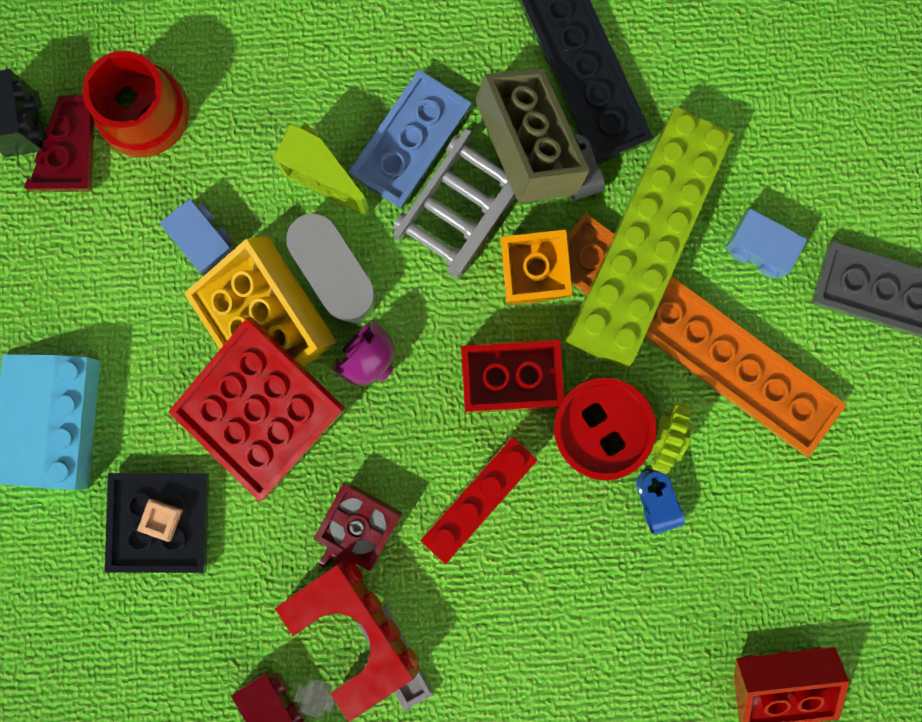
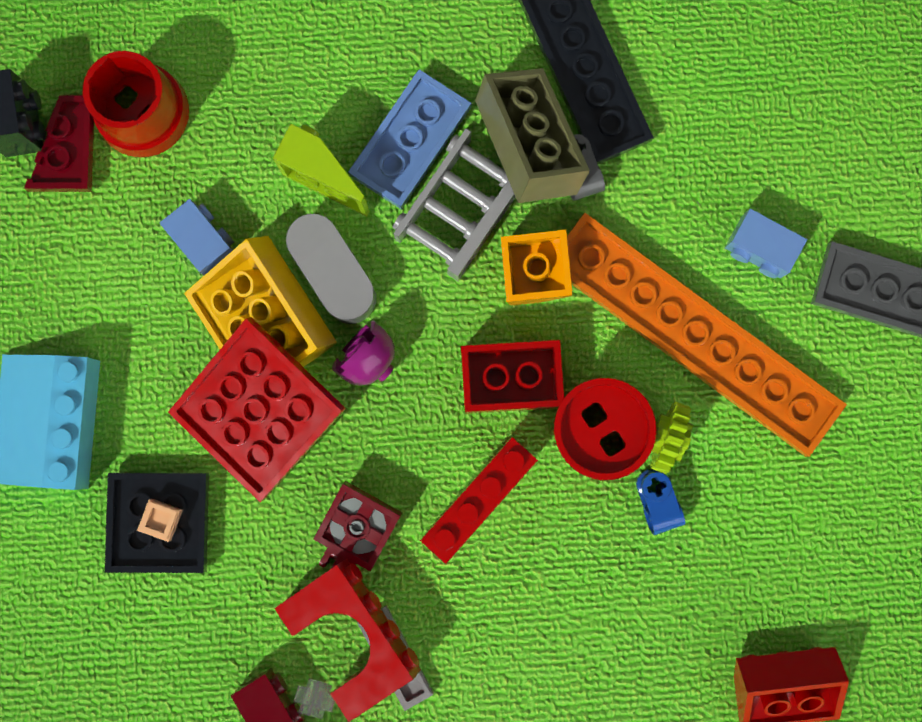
(649, 239): lime brick -> none

